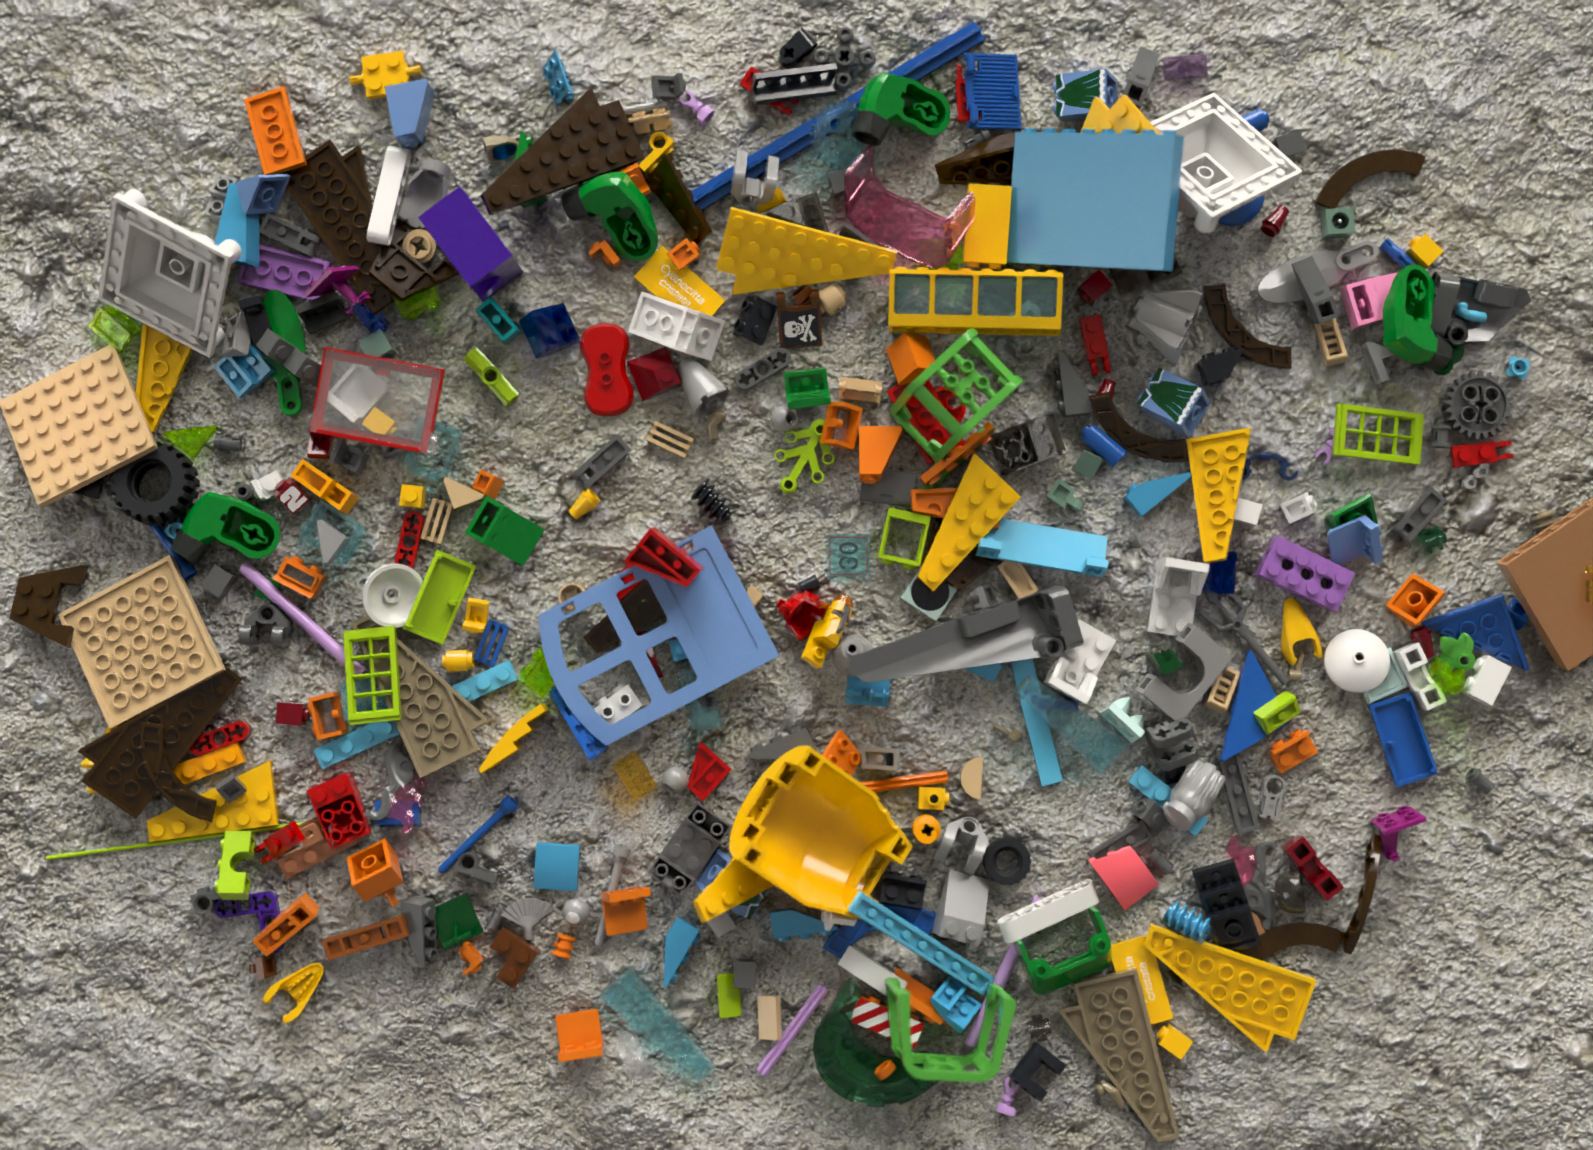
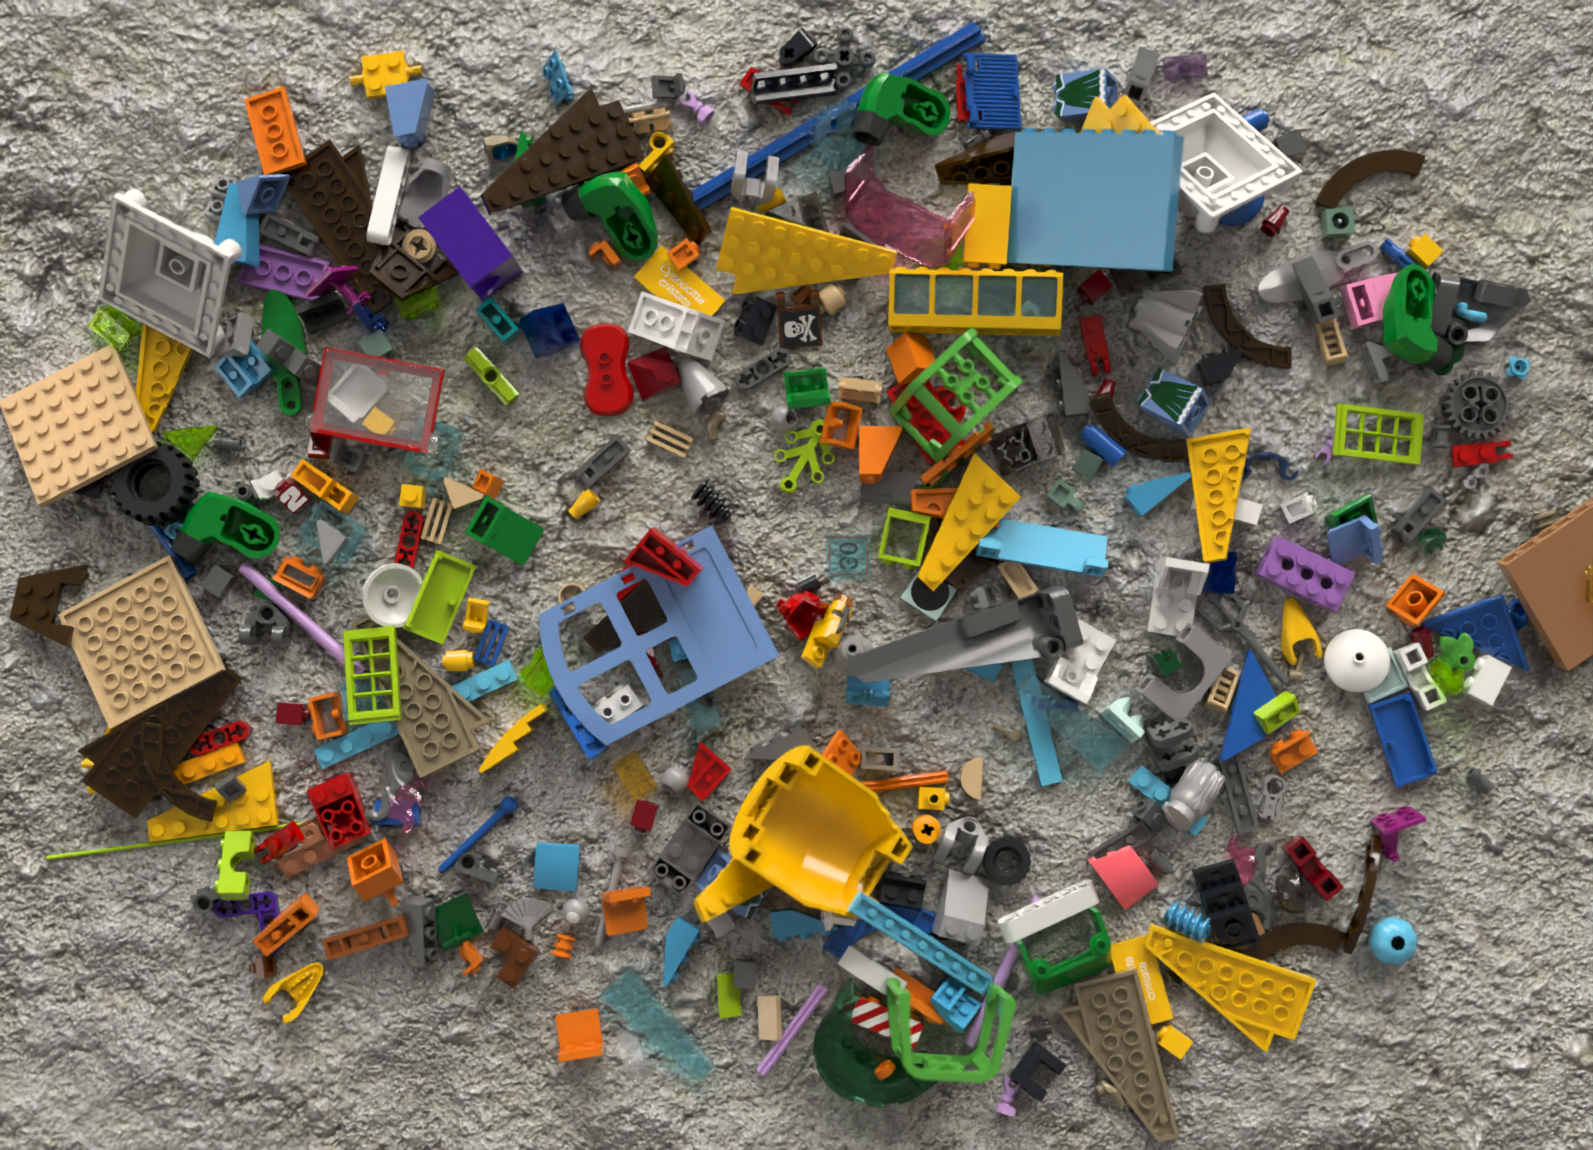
(255, 316): black bracket -> none
(644, 815): none -> dark red brick
(1381, 938): none -> medium azure piece

